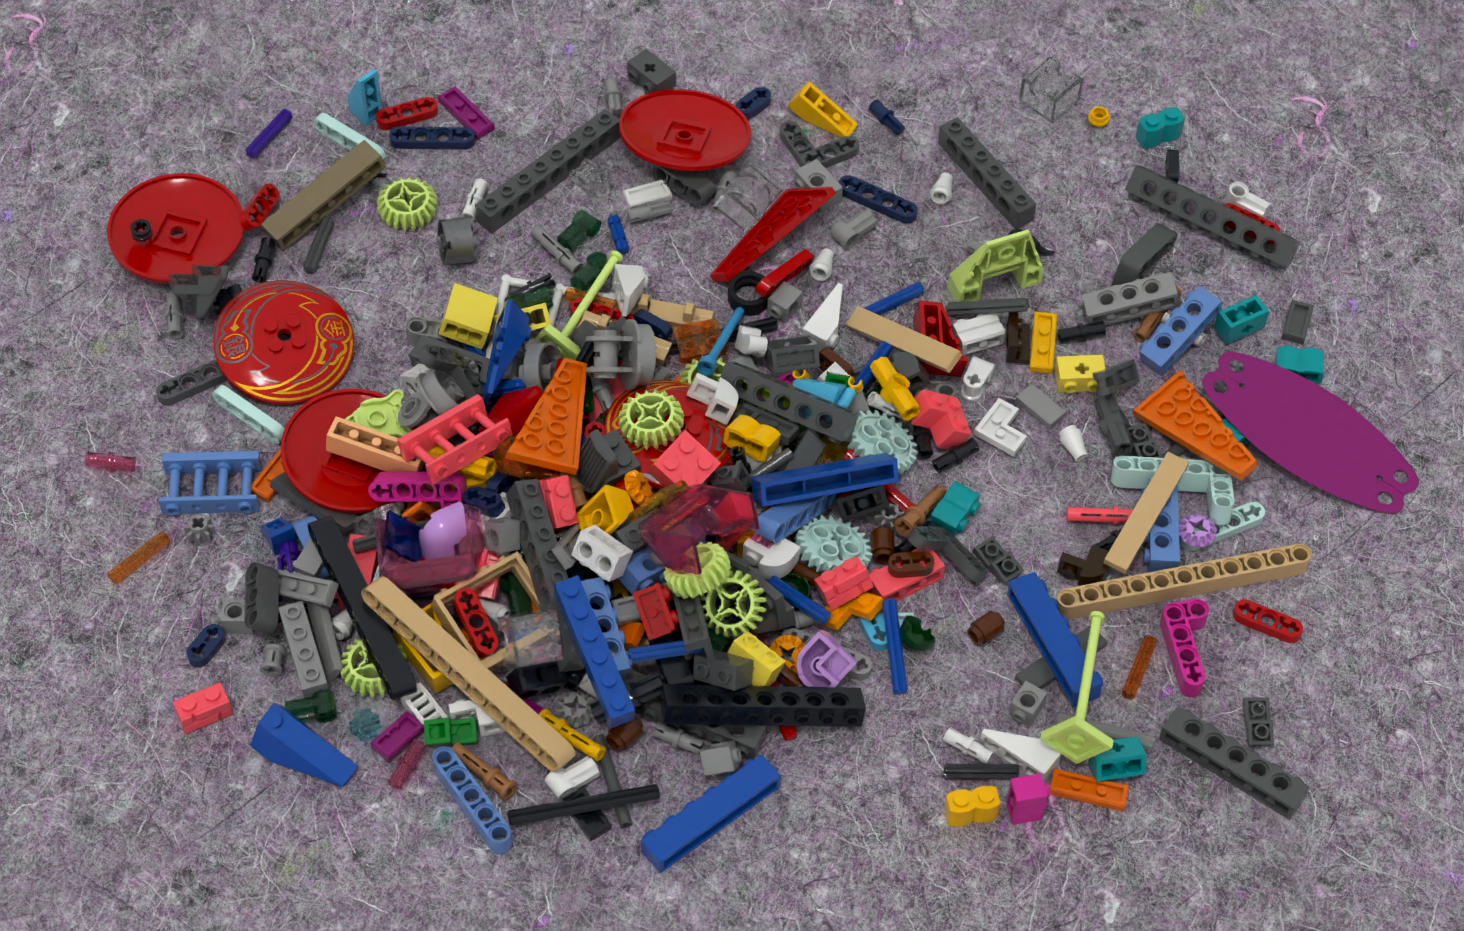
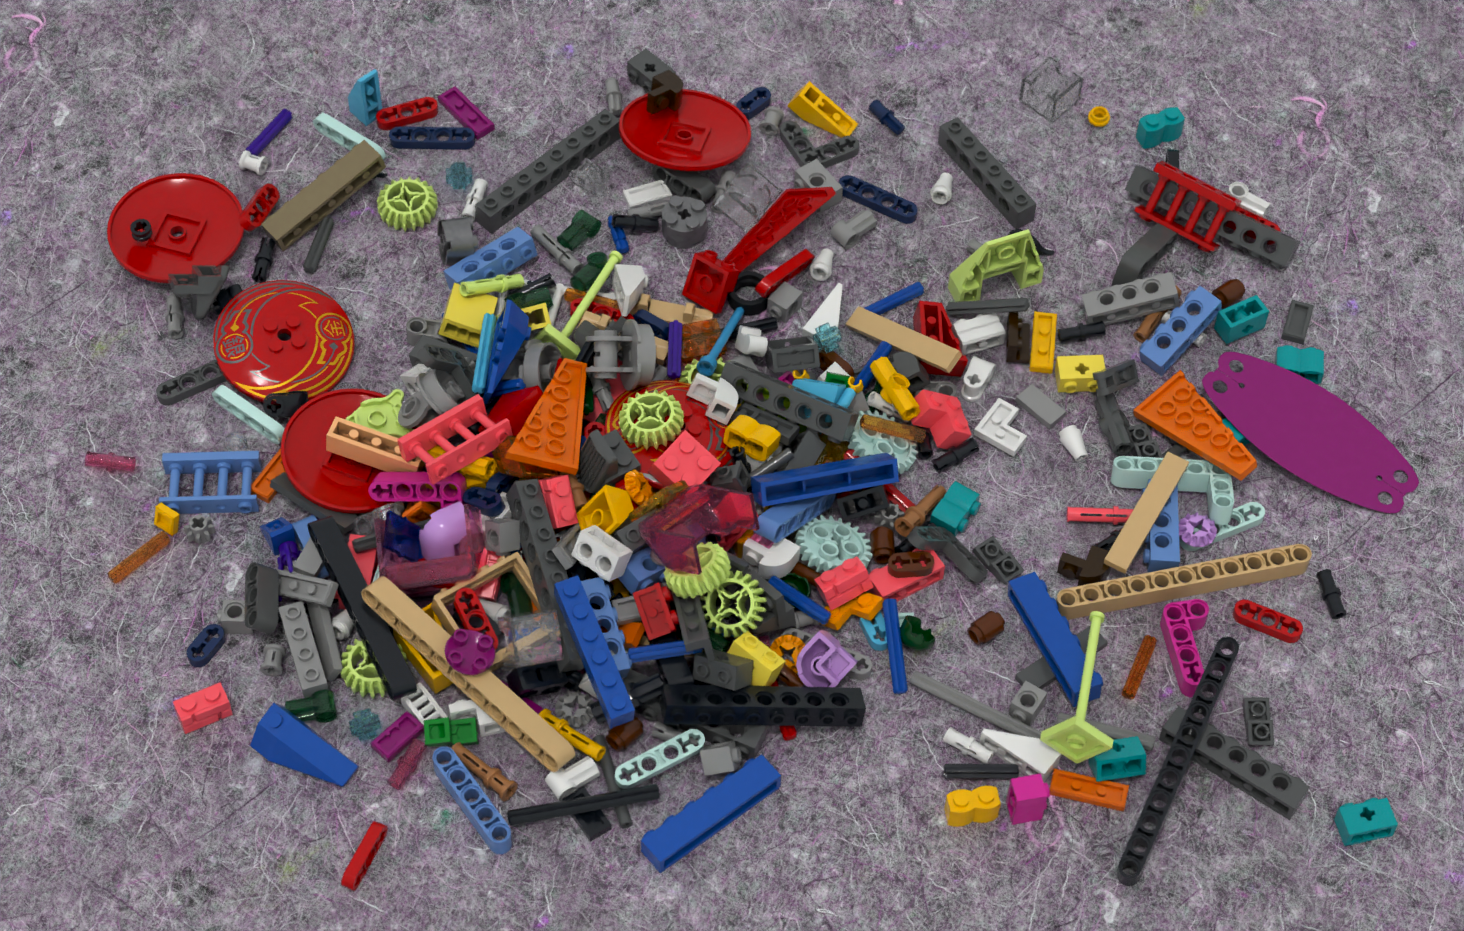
(166, 519): none -> yellow tile
(253, 163): none -> white bush
(289, 402): none -> black piece
(364, 855): none -> red beam
(458, 175): none -> clear light blue gear
(469, 652): none -> magenta dish
(483, 354): none -> medium azure axle
(493, 259): none -> medium blue brick
(499, 284): none -> yellowish green pin
(635, 222): none -> black pin
(659, 758): none -> light aqua beam
(665, 92): none -> dark brown brick
(674, 350): none -> dark purple axle
(684, 221): none -> flat silver brick
(710, 280): none -> red plate
(772, 118): none -> light grey bush
(827, 337): none -> clear light blue gear
(892, 428): none -> clear orange axle
(972, 706): none -> light grey axle
(1175, 770): none -> black beam
(1205, 193): none -> red fence
(1229, 292): none -> reddish brown brick
(1331, 594): none -> black pin
(1365, 821): none -> teal brick

